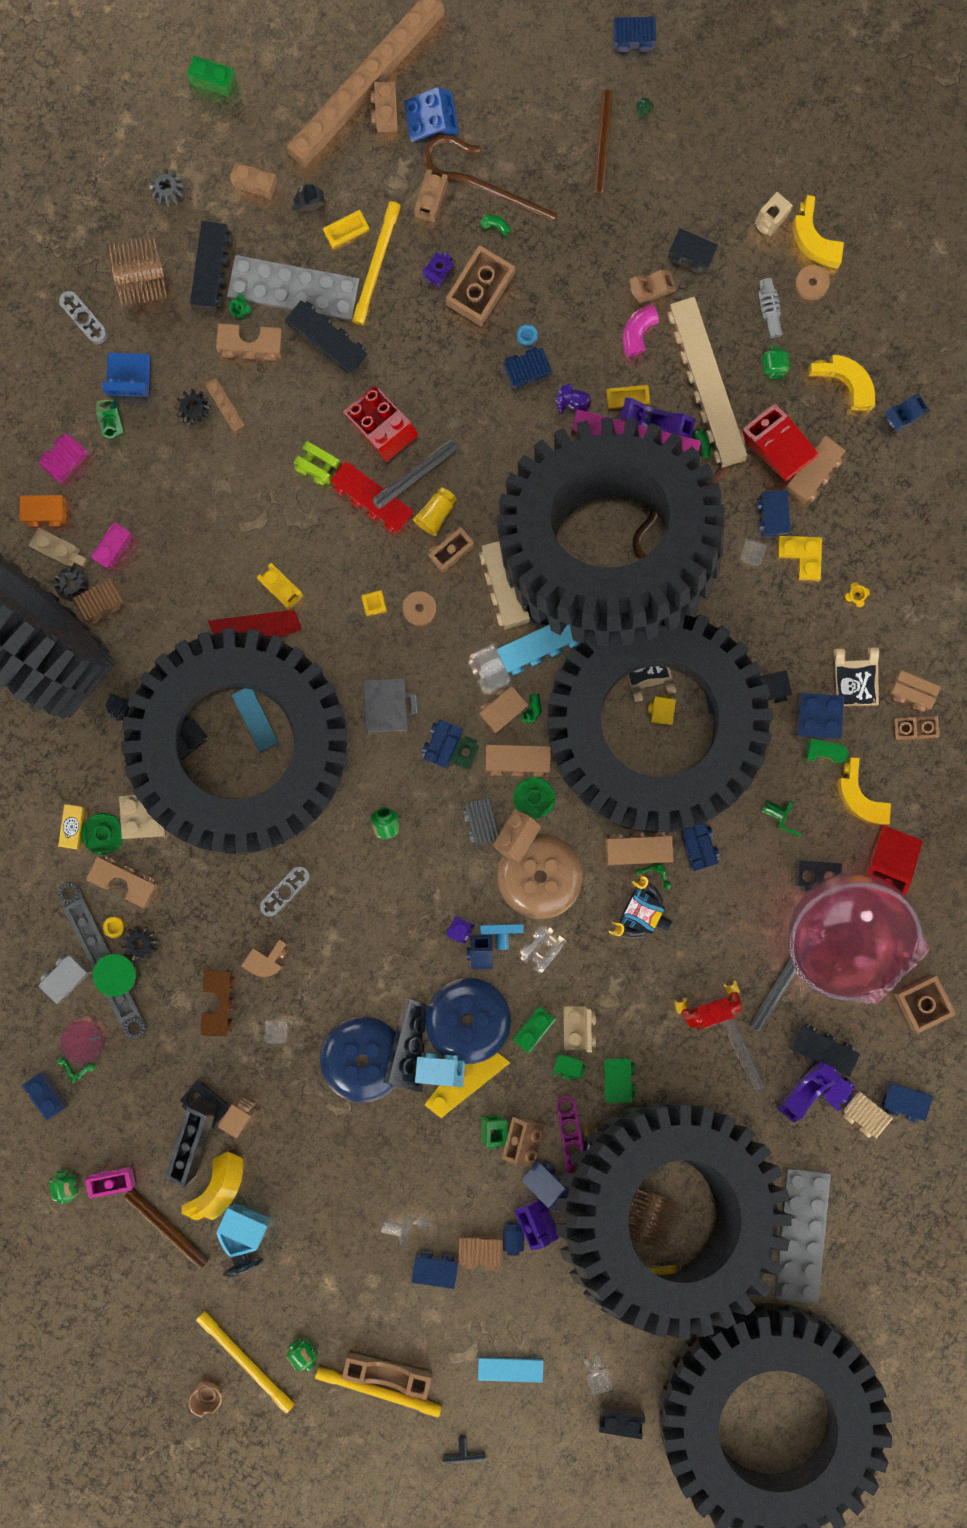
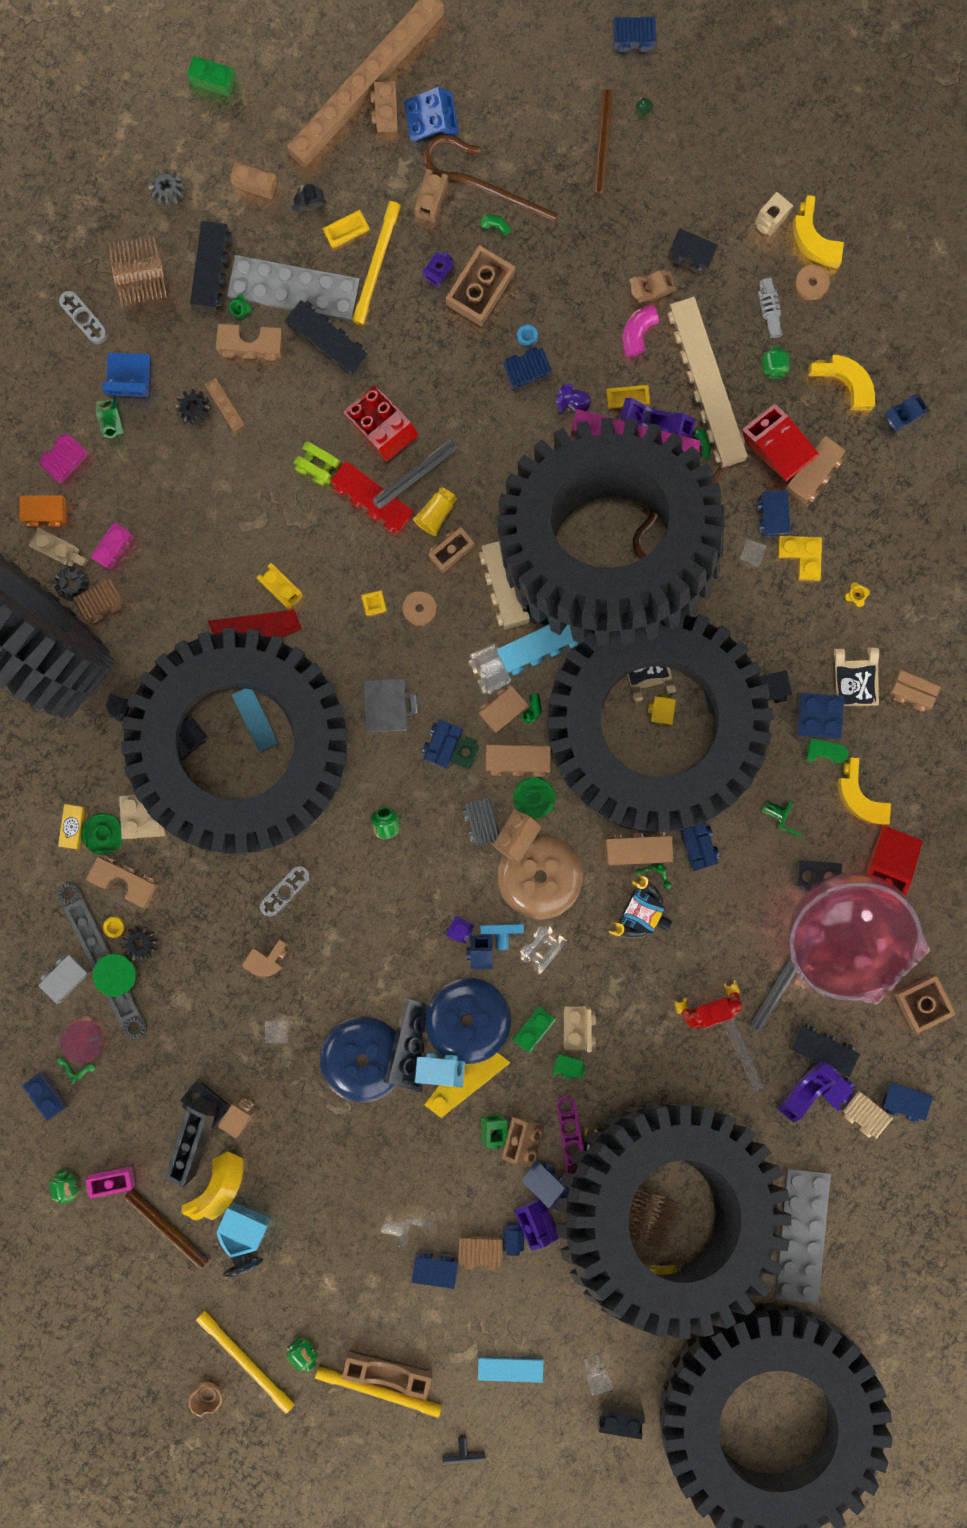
(220, 984): reddish brown arch -> none
(618, 1080): green brick -> none
(917, 728): medium nougat slope -> none

